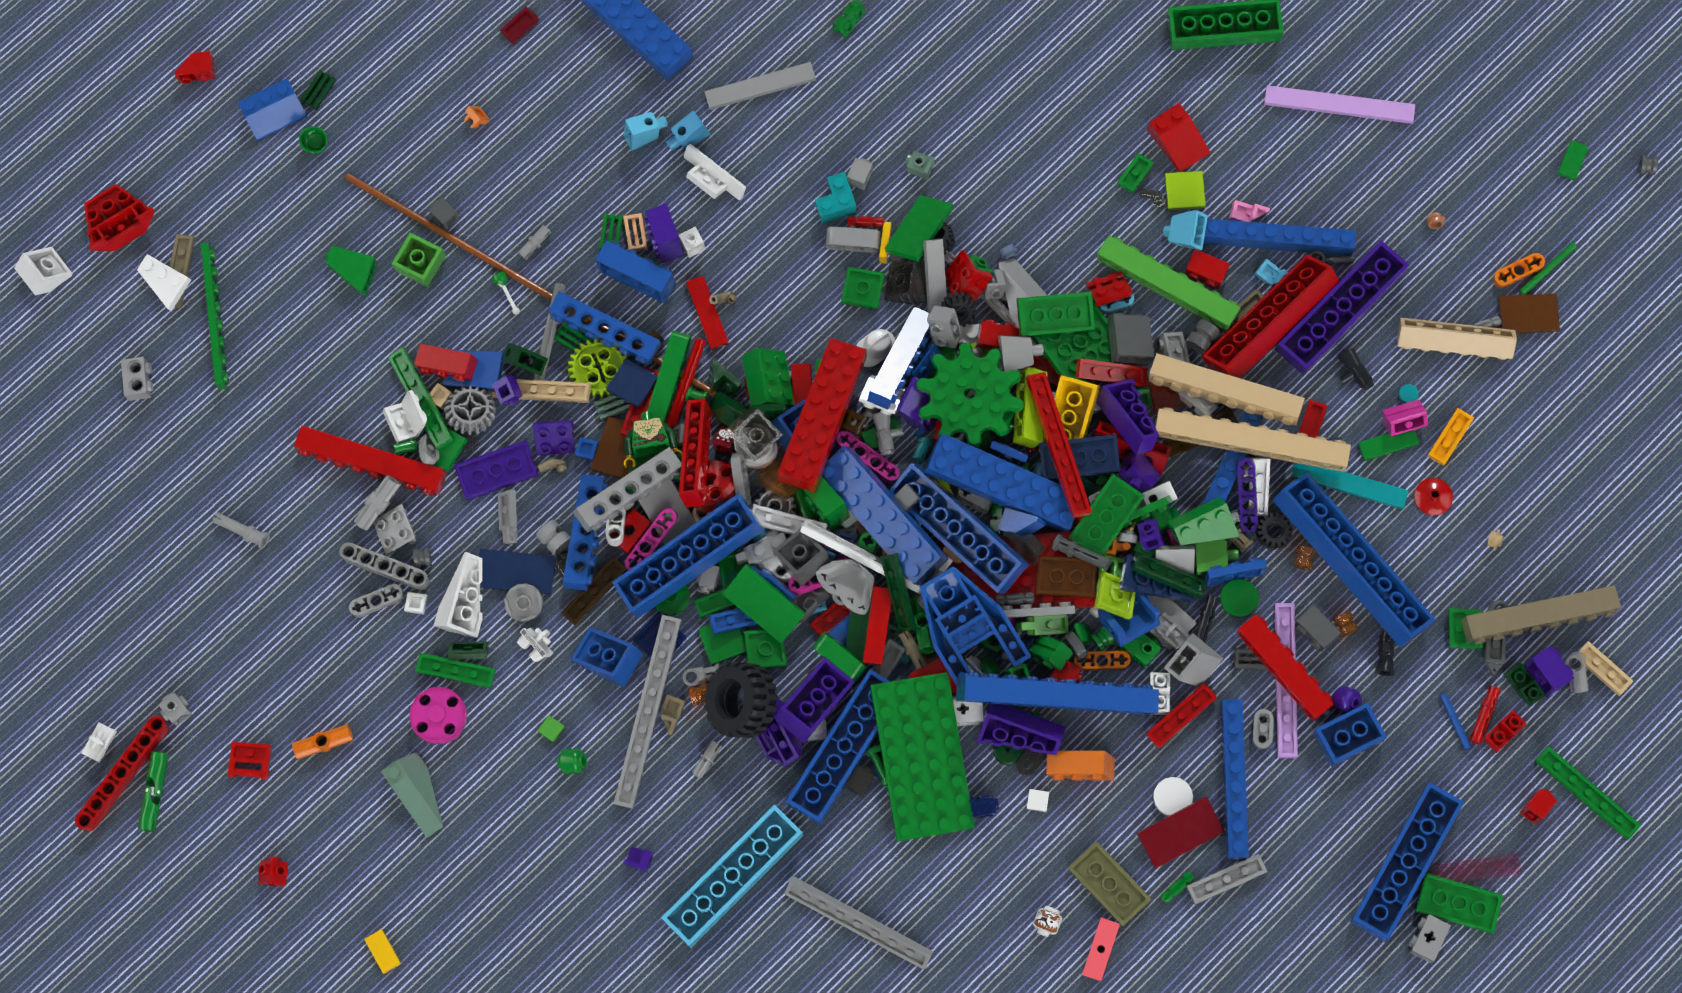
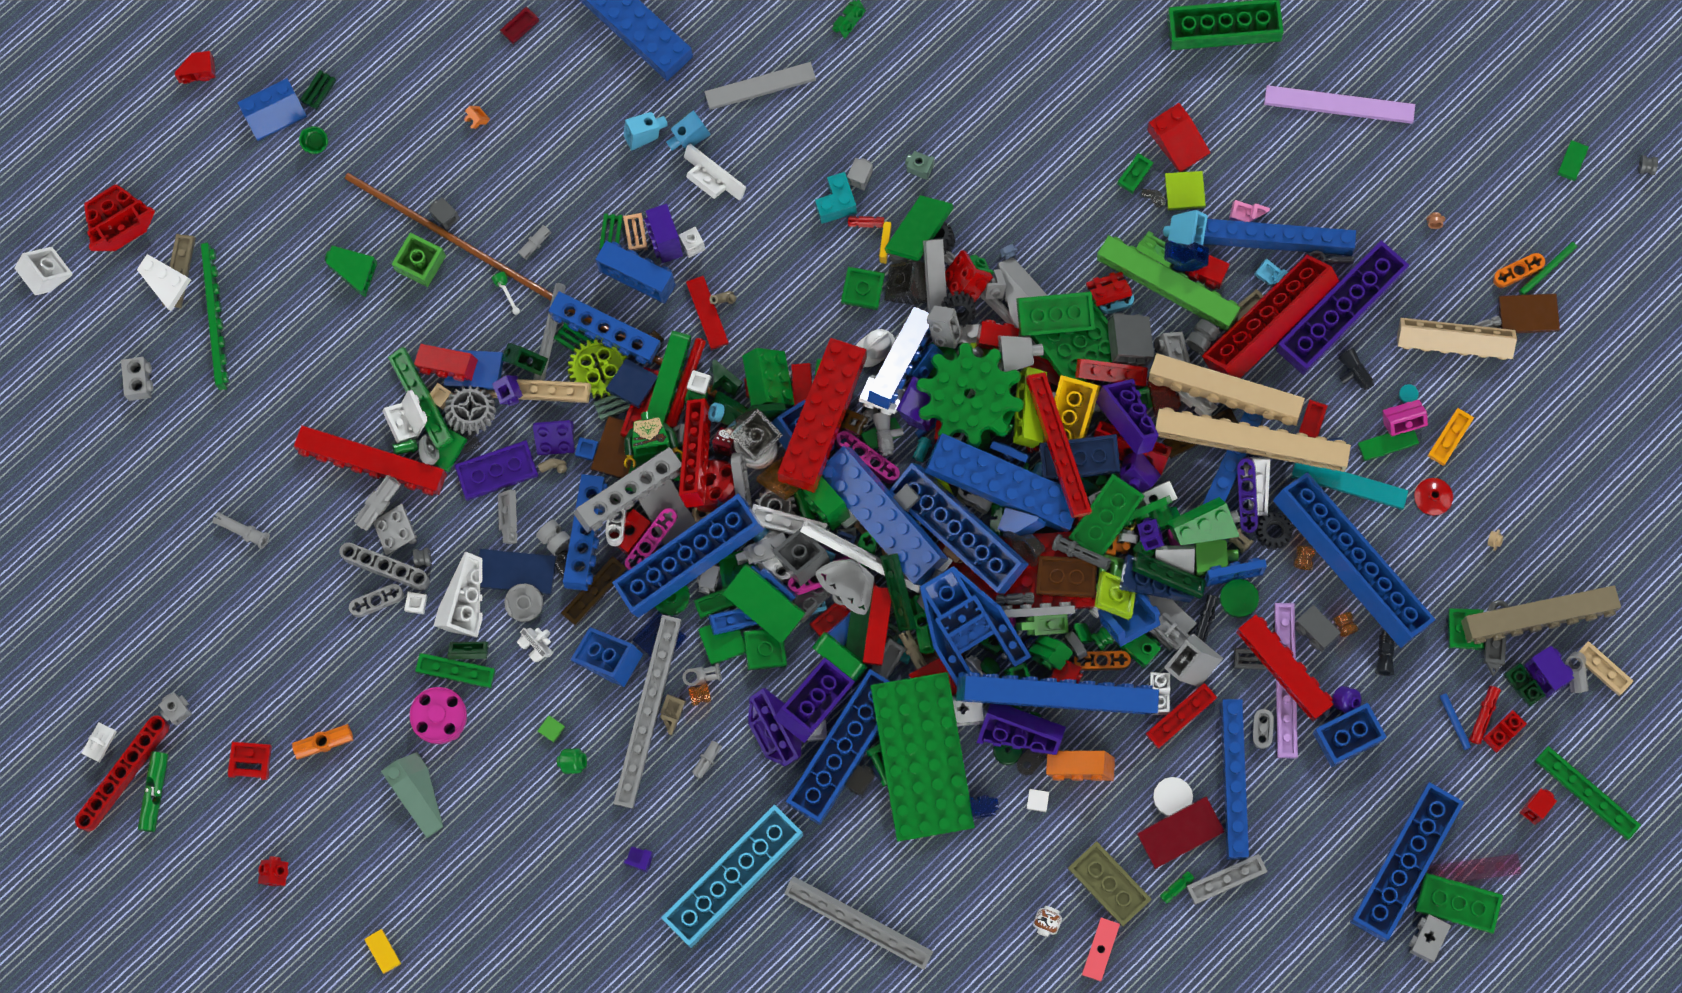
(699, 382): none -> white tile
(716, 412): none -> medium azure tile
(758, 700): black tyre -> none
(853, 239): light grey beam -> none
(1153, 248): none -> bright green plate
(1186, 258): none -> clear blue brick

